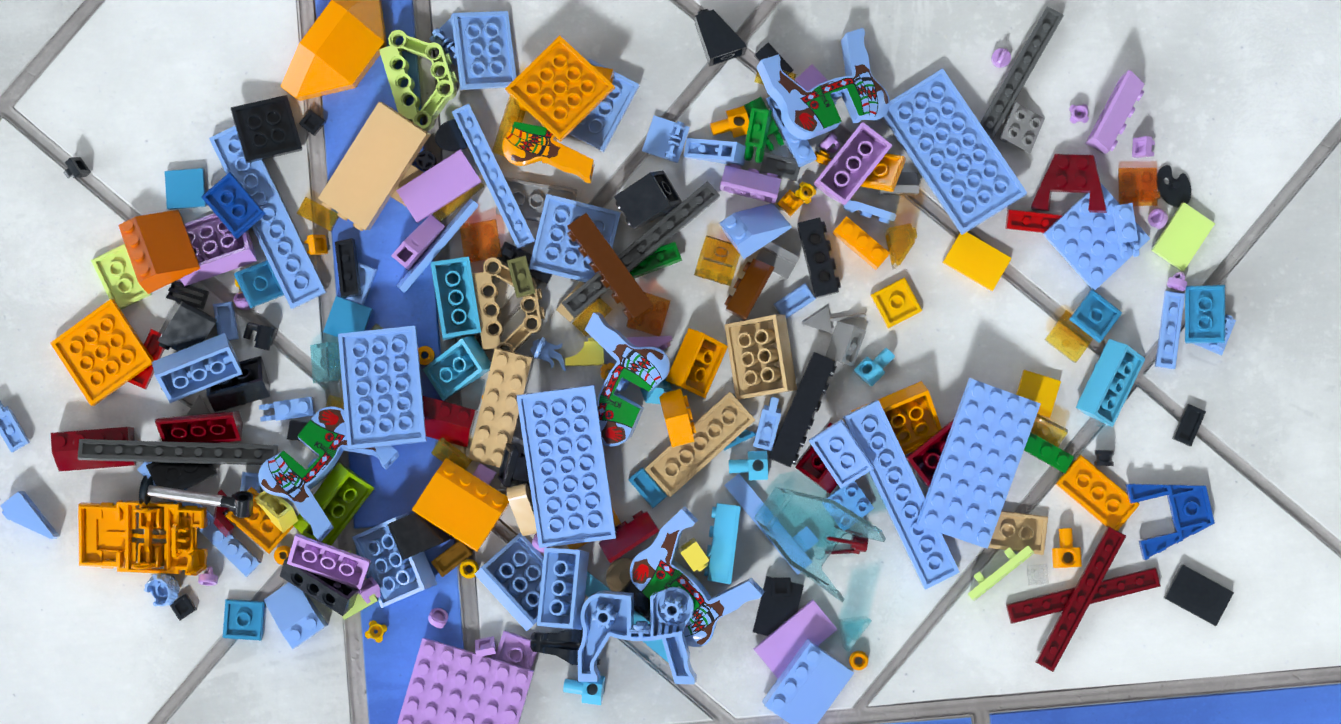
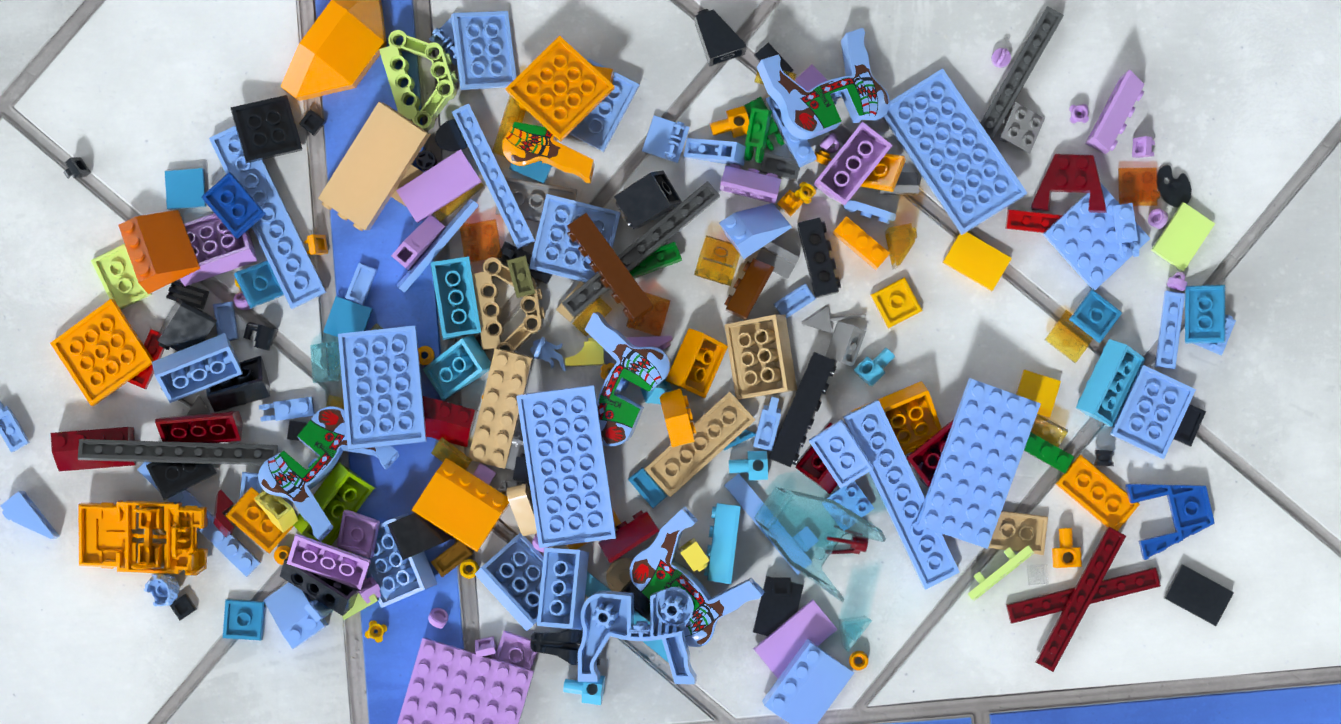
(208, 578): lavender tile -> none
(239, 503): piece -> none
(317, 610): none -> light blue tile
(318, 214): clear yellow tile -> none
(347, 268): black tile -> none
(358, 533): none -> lavender tile
(508, 464): black tile -> none
(536, 171): none -> dark azure tile
(1152, 412): none -> light blue plate

